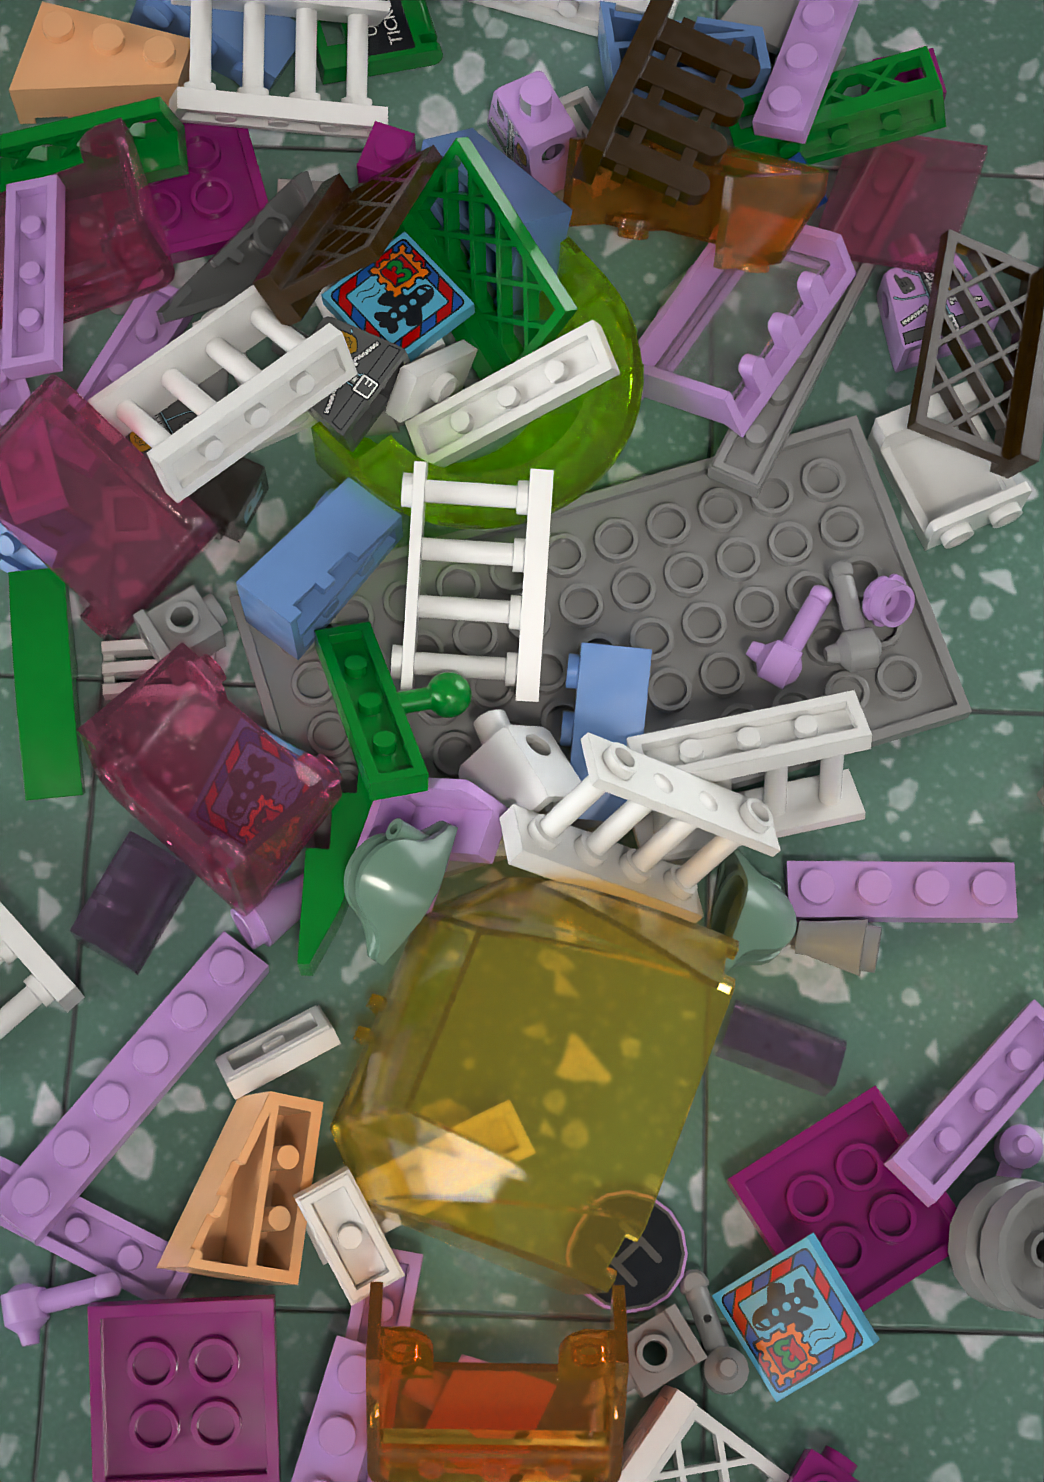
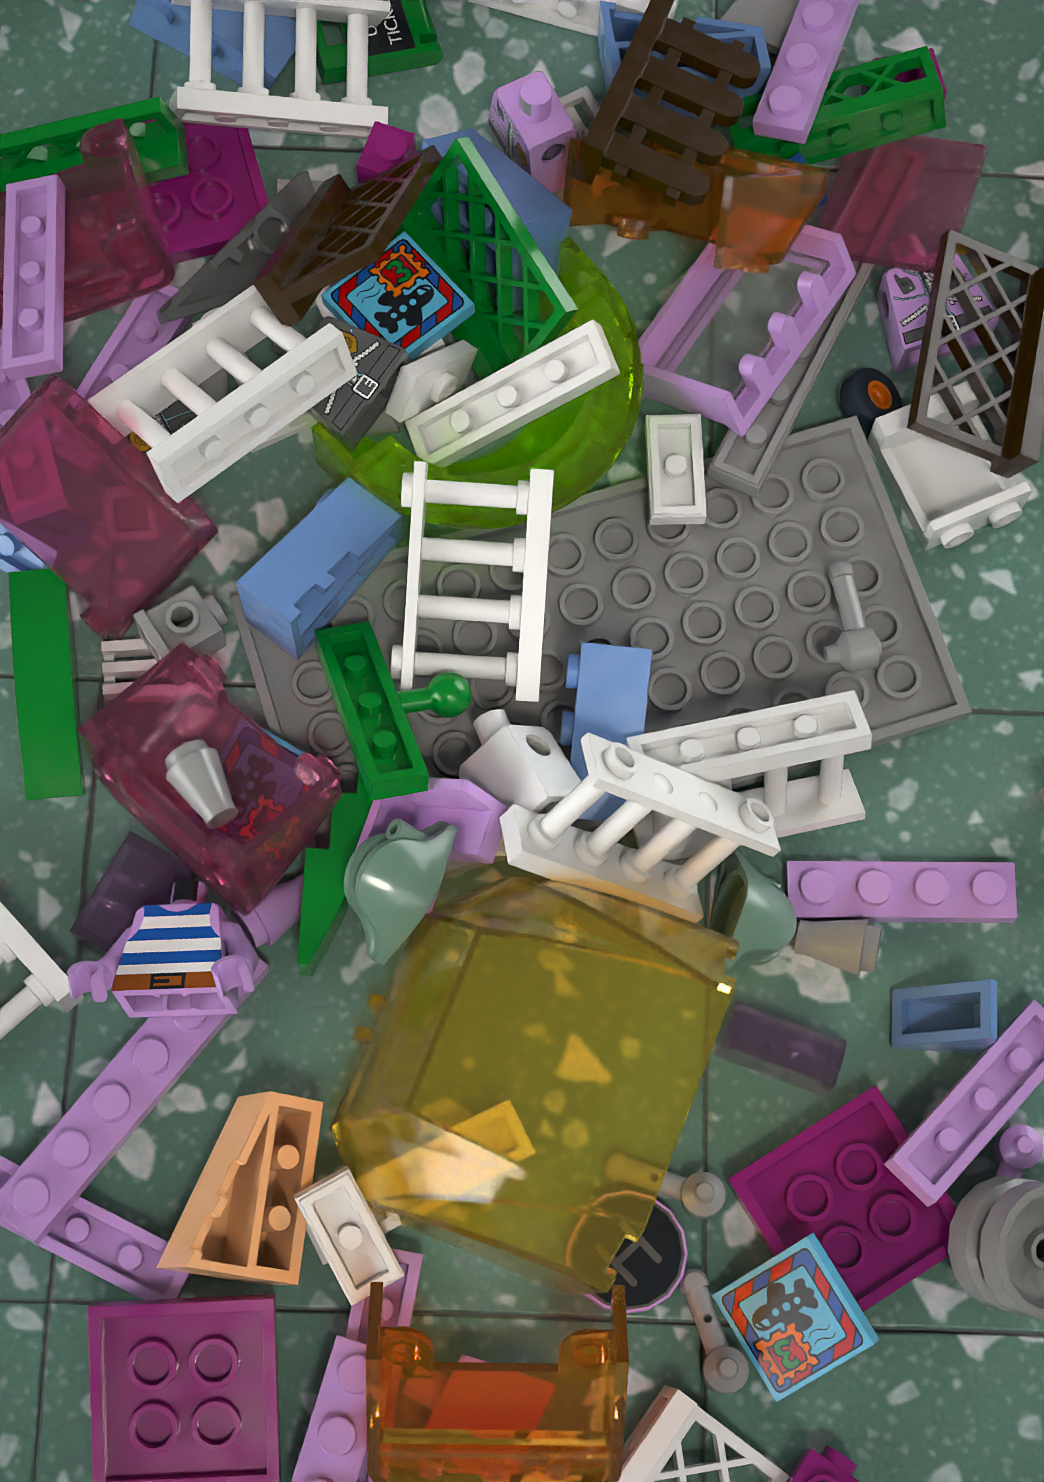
(29, 1306): lavender piece -> none
(93, 64): light nougat wedge -> none
(173, 960): none -> torso
(200, 780): none -> light grey cone
(233, 497): clear smoke brick -> none
(277, 1051): white tile -> none
(675, 469): none -> white plate
(680, 1348): light grey brick -> none
(700, 1194): none -> light grey piece
(781, 660): lavender piece -> none
(869, 396): none -> black wheel
(888, 601): lavender plate -> none
(945, 1017): none -> medium blue slope

